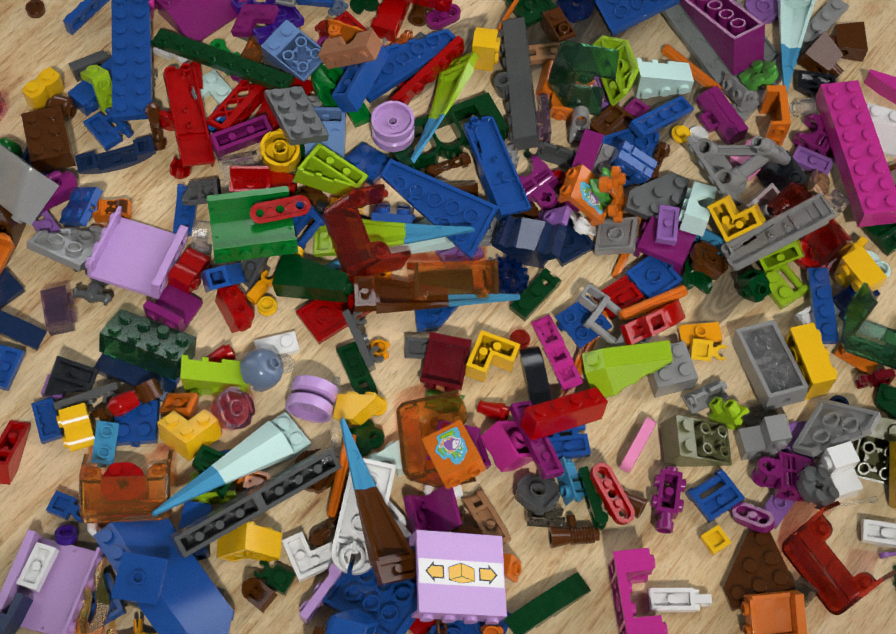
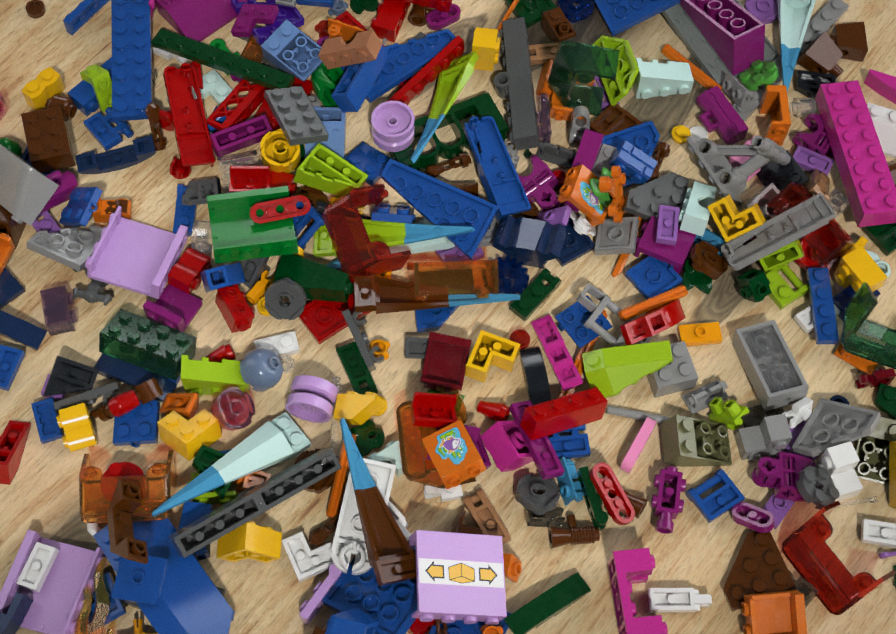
(64, 506): blue plate -> none
(66, 535): dark purple tile -> none
(81, 64): dark grey panel -> none
(104, 443): dark azure hinge -> none
(120, 525): none -> reddish brown slope
(257, 593): reddish brown plate -> none
(278, 578): dark green plate -> none
(287, 288): none -> dark grey plate
(361, 117): green plate -> none
(407, 35): clear orange piece -> none
(433, 409): none -> red bracket
(433, 512): magenta bracket -> none
(623, 294): red plate -> none
(634, 414): none -> light grey bar
(637, 108): magenta plate -> none
(661, 117): blue plate -> none
(704, 350): yellow plate -> none
(715, 540): yellow plate -> none
(800, 412): none -> white plate
(811, 359): yellow brick -> none

